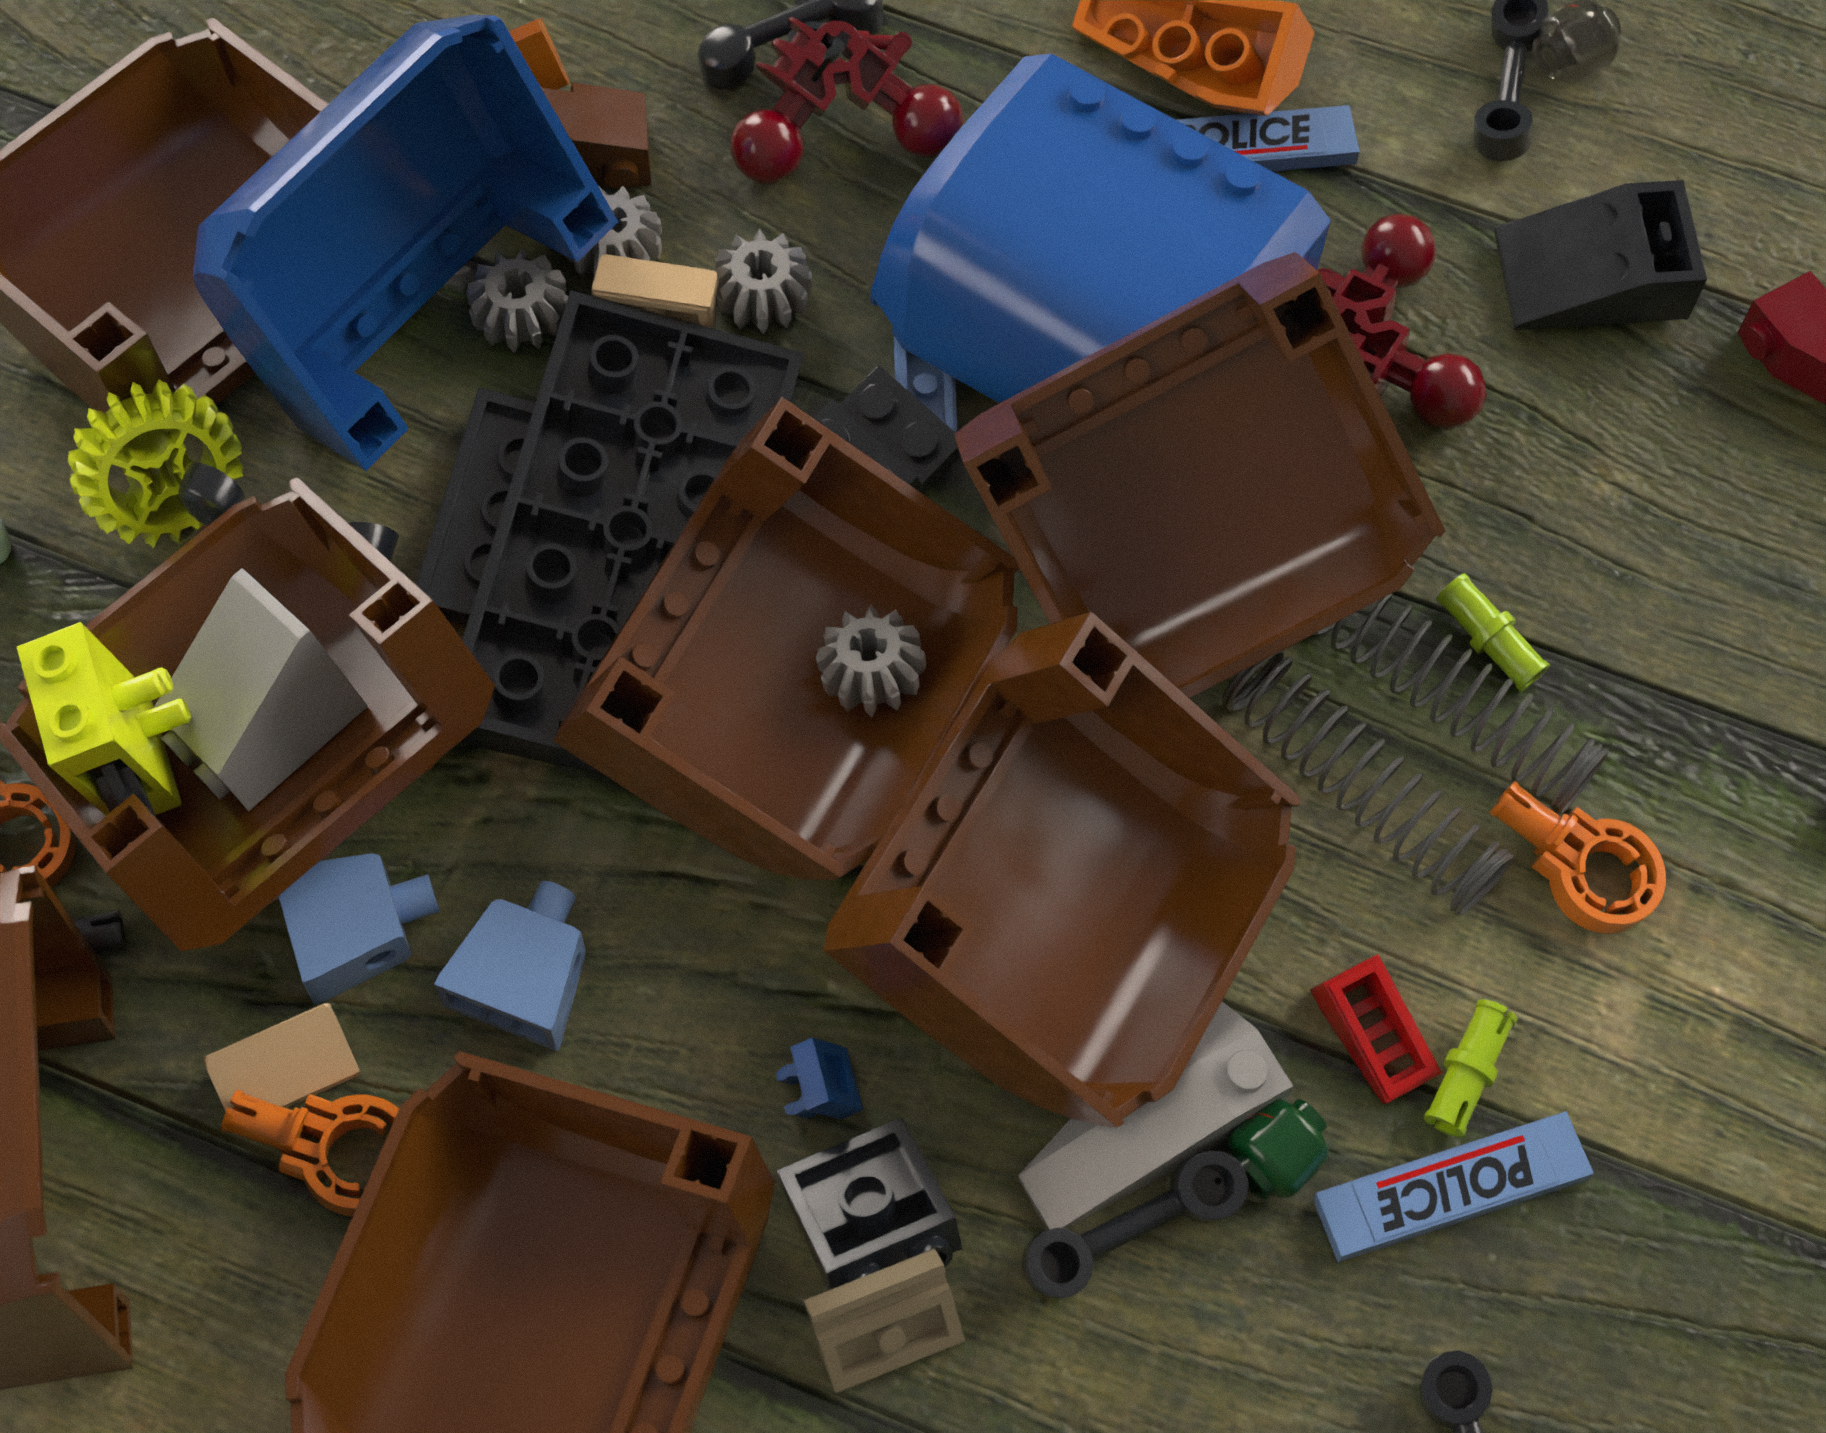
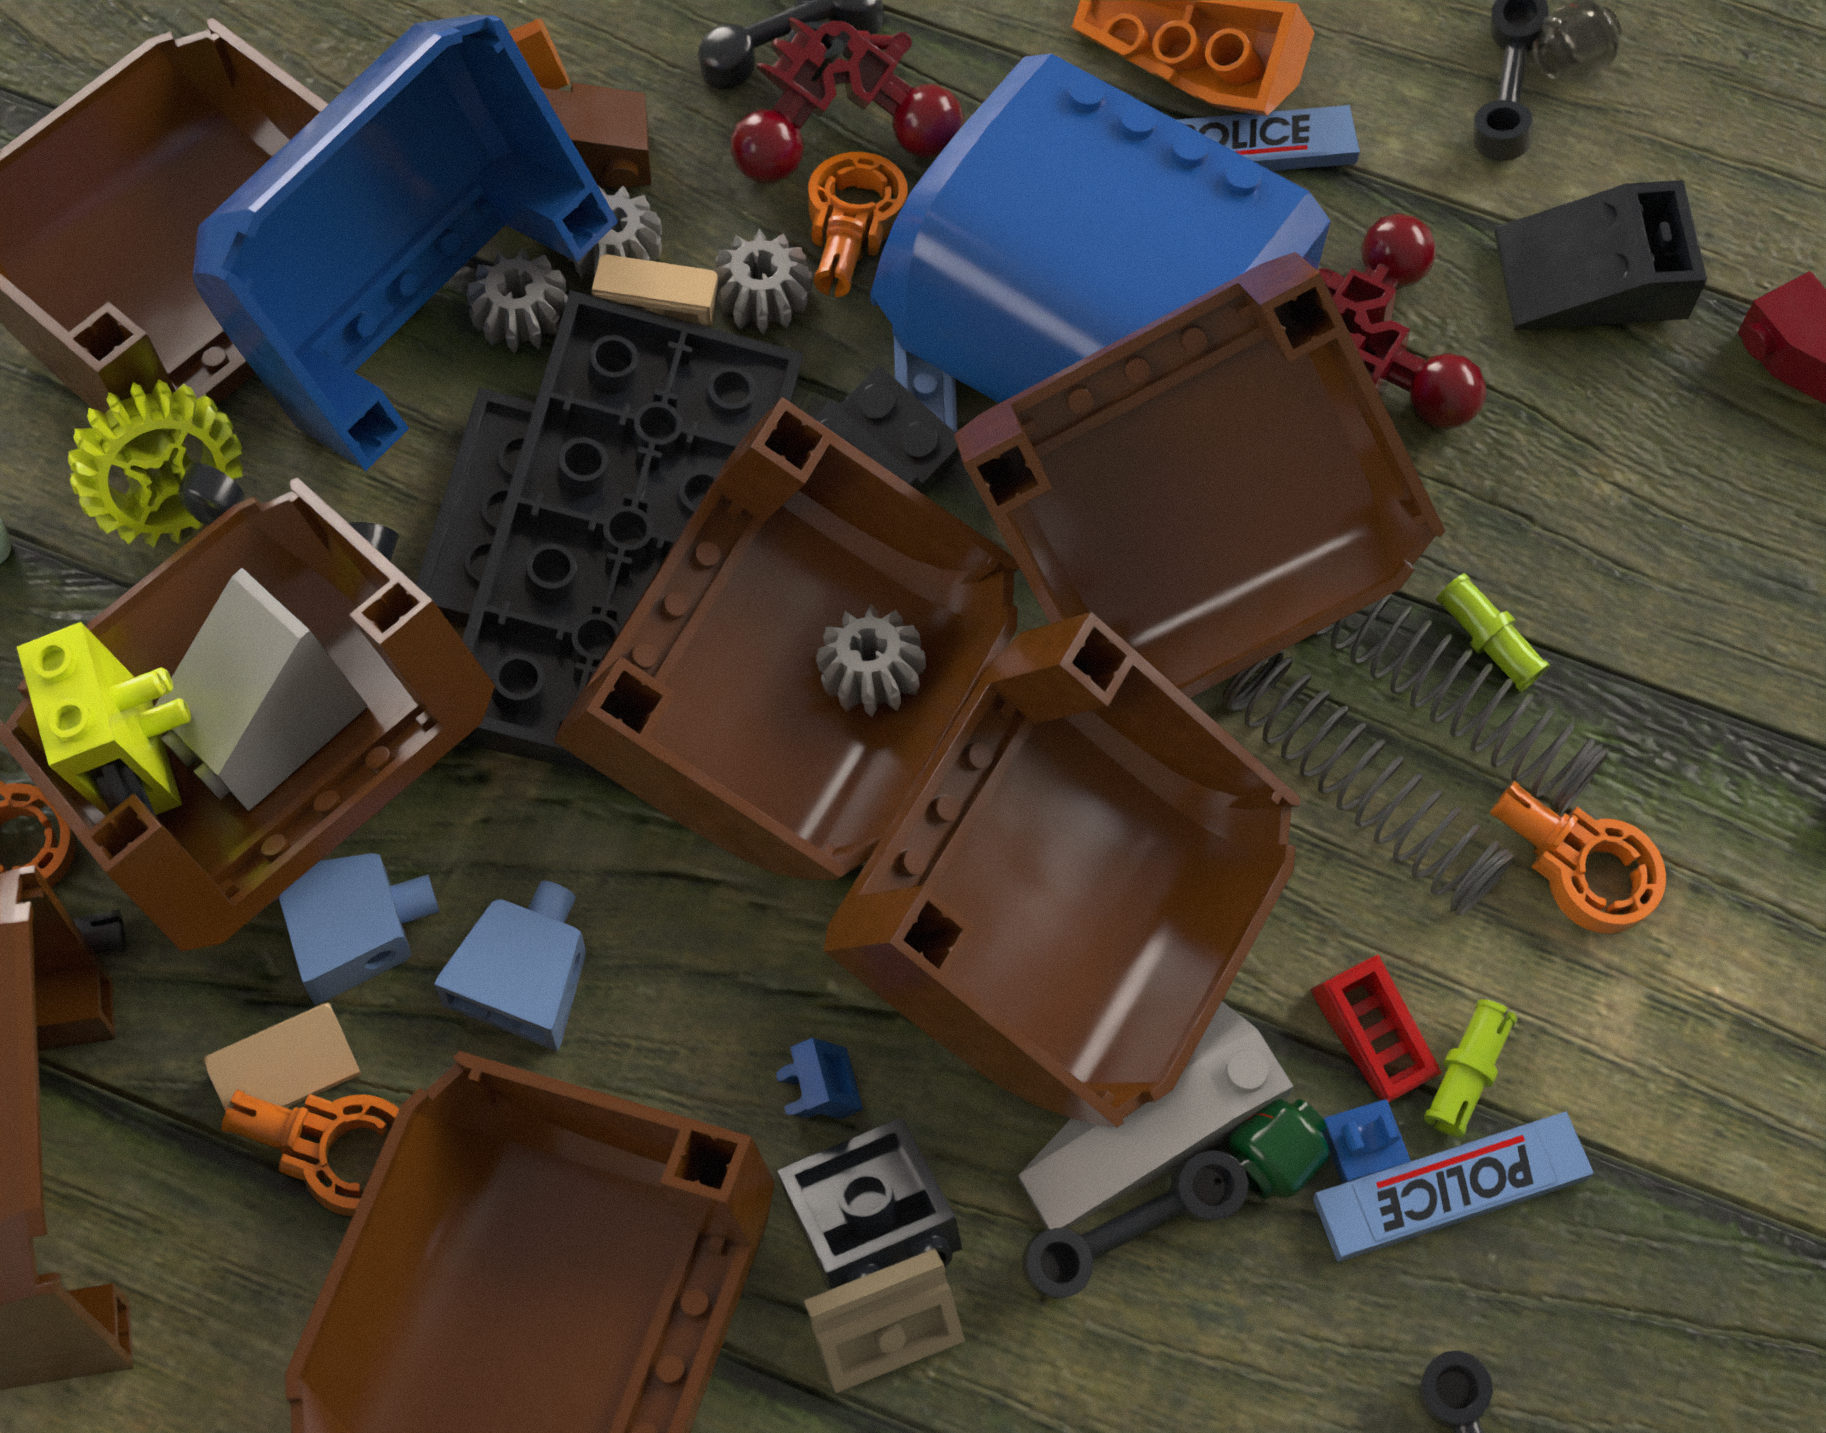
(847, 223): none -> orange pin
(1364, 1141): none -> blue tile

